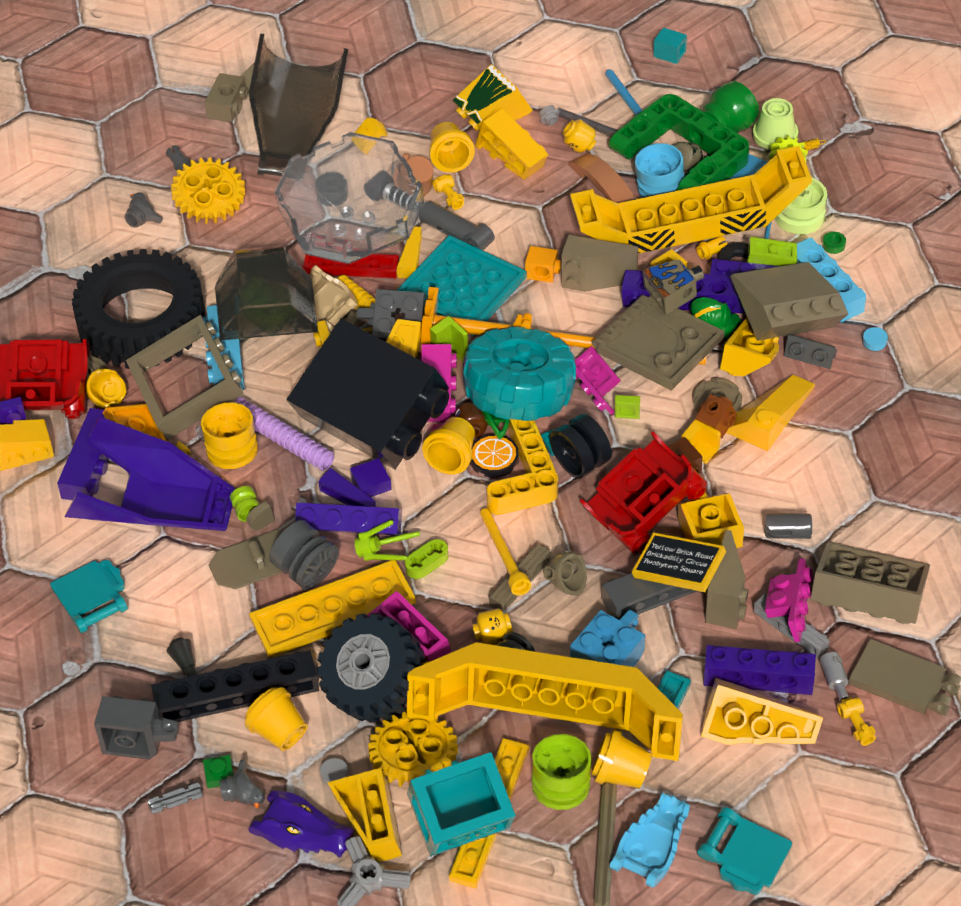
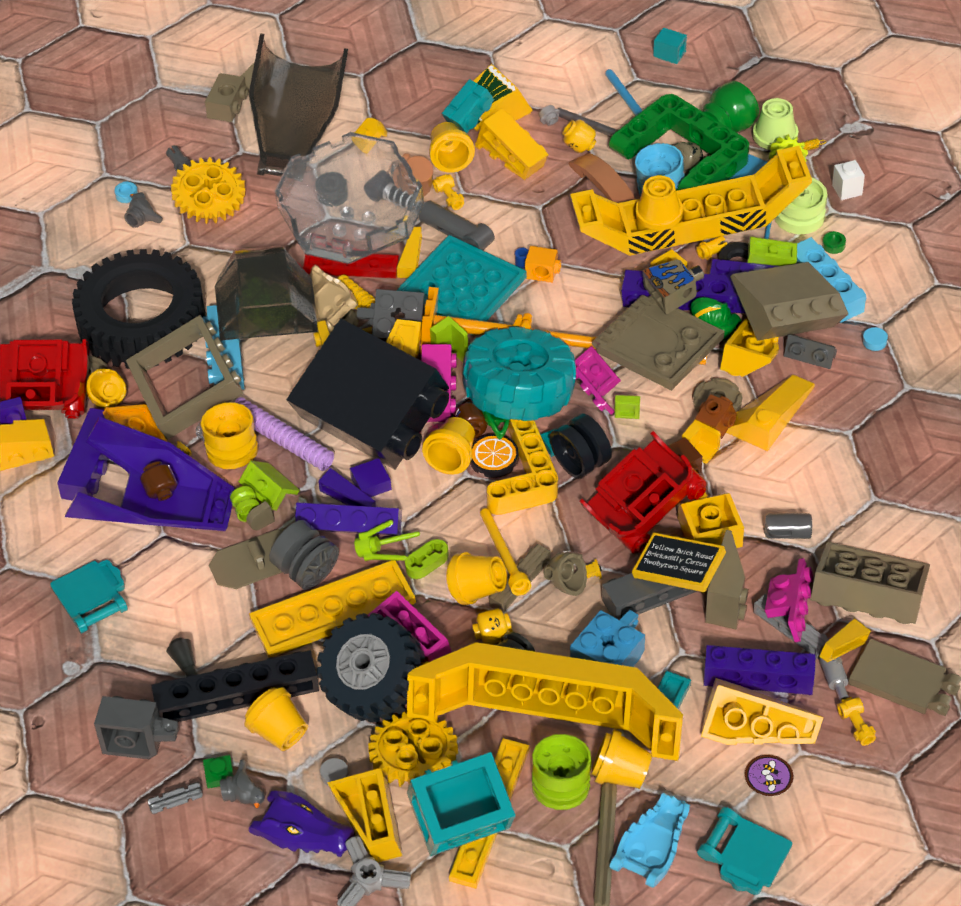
(124, 190): none -> medium azure tile
(158, 481): none -> reddish brown head
(267, 483): none -> lime panel
(468, 106): none -> teal brick
(475, 577): none -> yellow piece
(520, 257): none -> blue piece
(593, 570): none -> yellow piece
(596, 263): dark tan slope -> none
(659, 204): none -> yellow piece
(769, 775): none -> sticker
(846, 640): none -> yellow piece
(848, 180): none -> white brick

